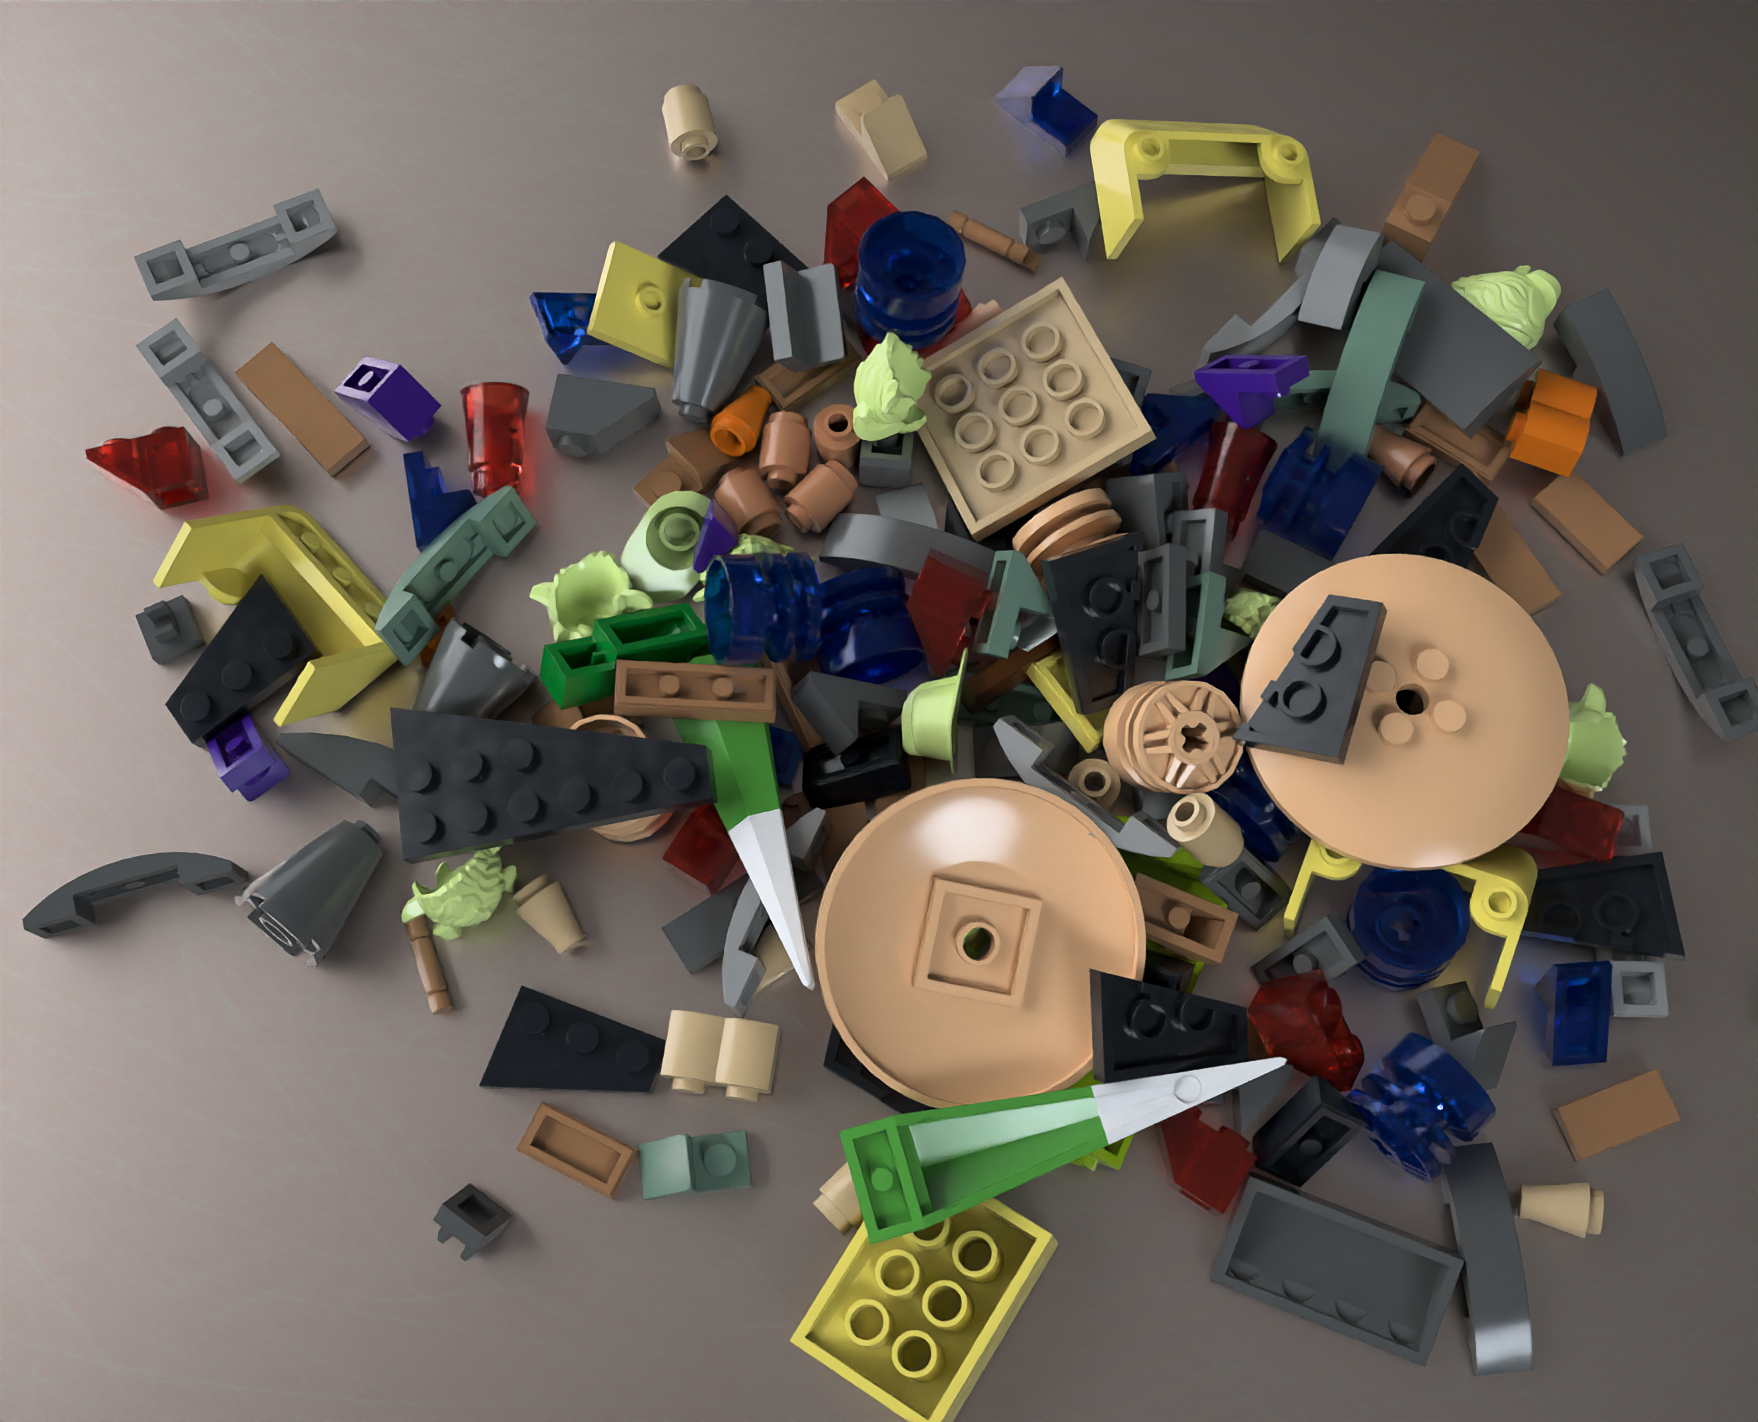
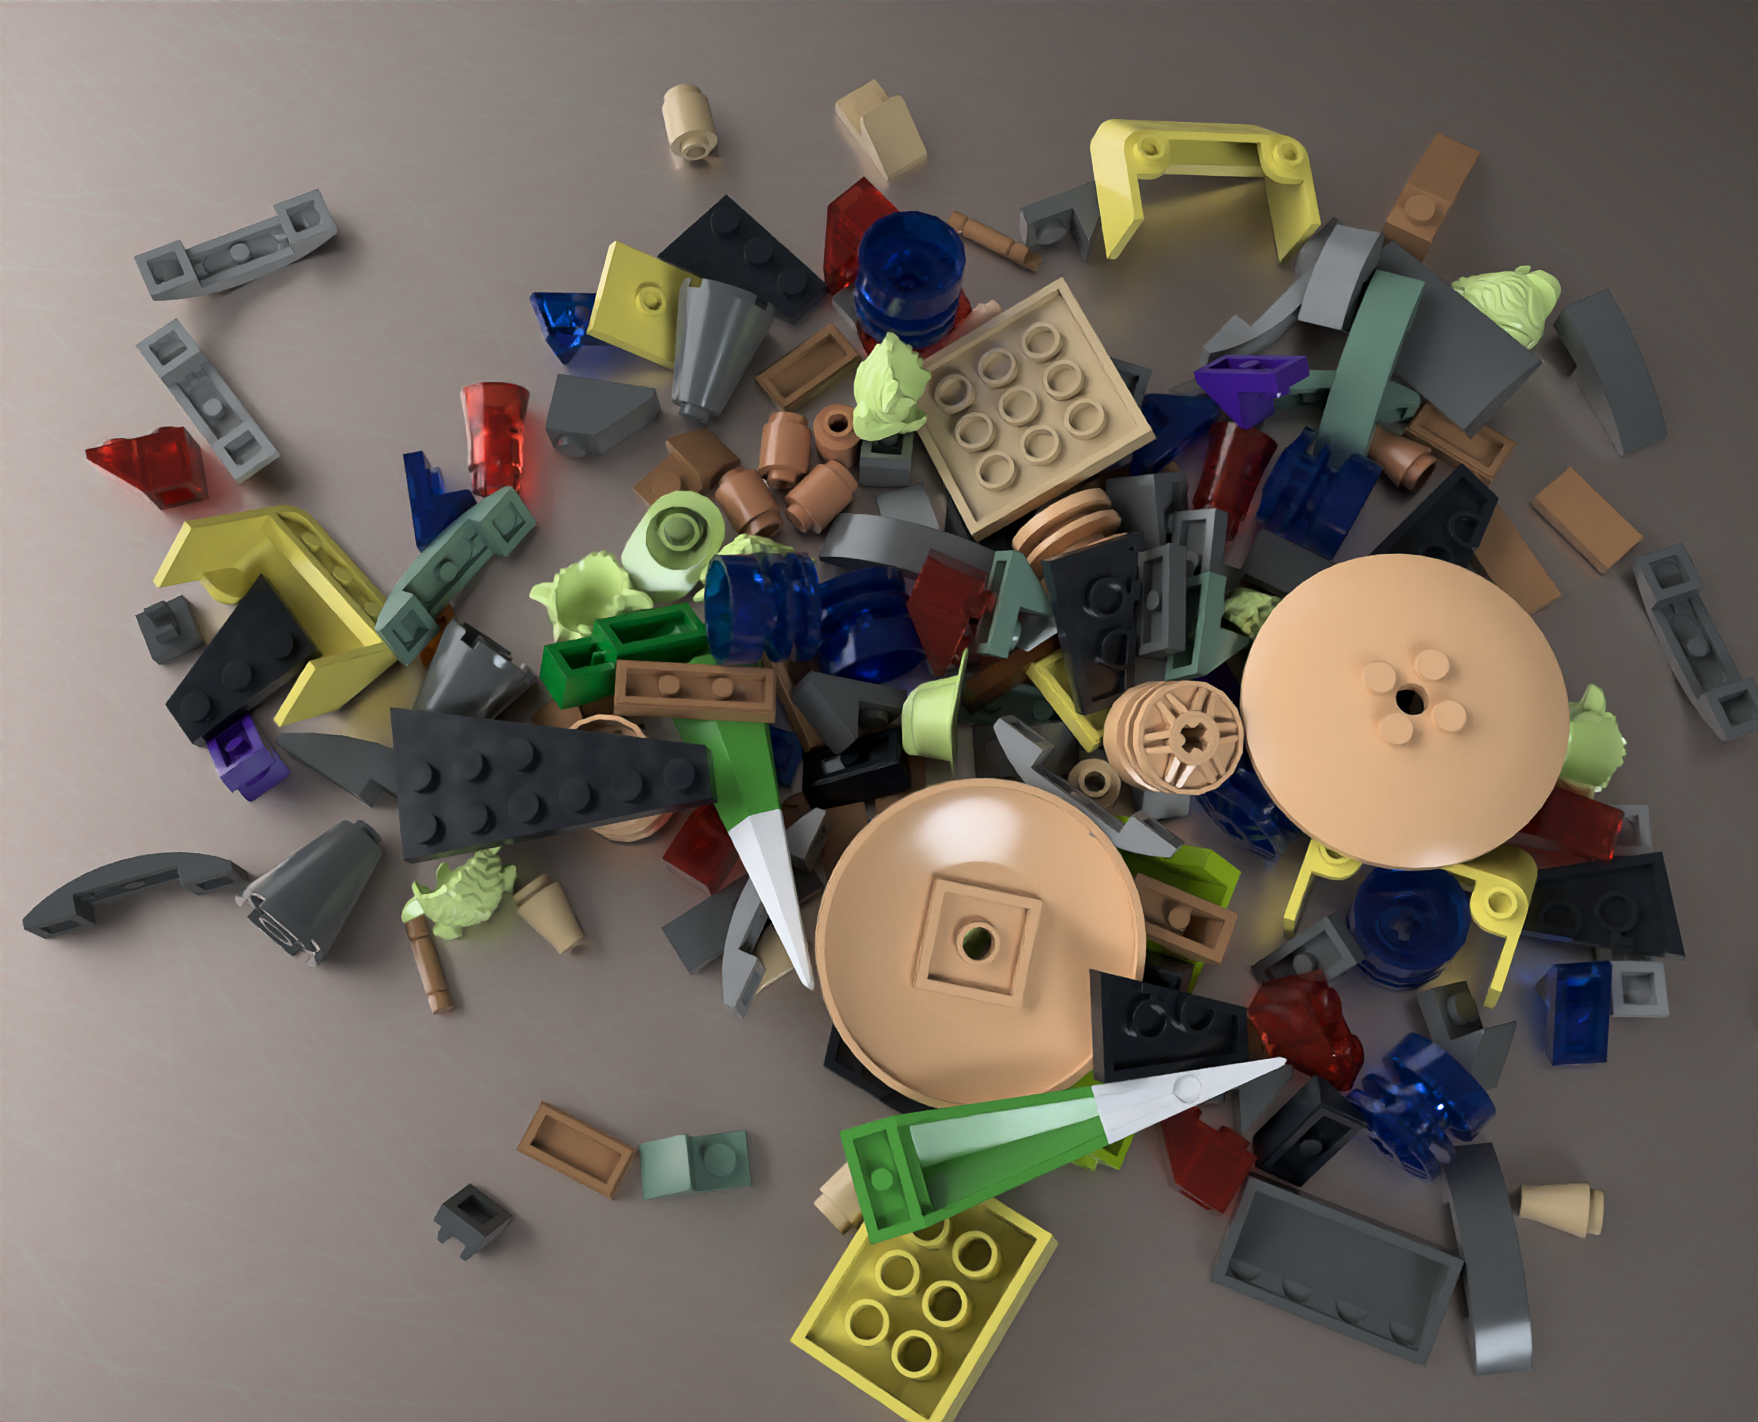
(302, 409): medium nougat tile -> none
(389, 398): dark purple slope -> none
(571, 1049): black wing -> none
(716, 536): dark purple slope -> none
(720, 1053): tan brick -> none
(740, 423): orange cone -> none
(805, 315): dark grey panel -> none
(1046, 109): clear blue slope -> none
(1205, 830): tan brick -> none
(1248, 887): dark grey slope -> none
(1322, 687): black wing -> none
(1551, 422): orange brick -> none
(1616, 1114): medium nougat tile -> none

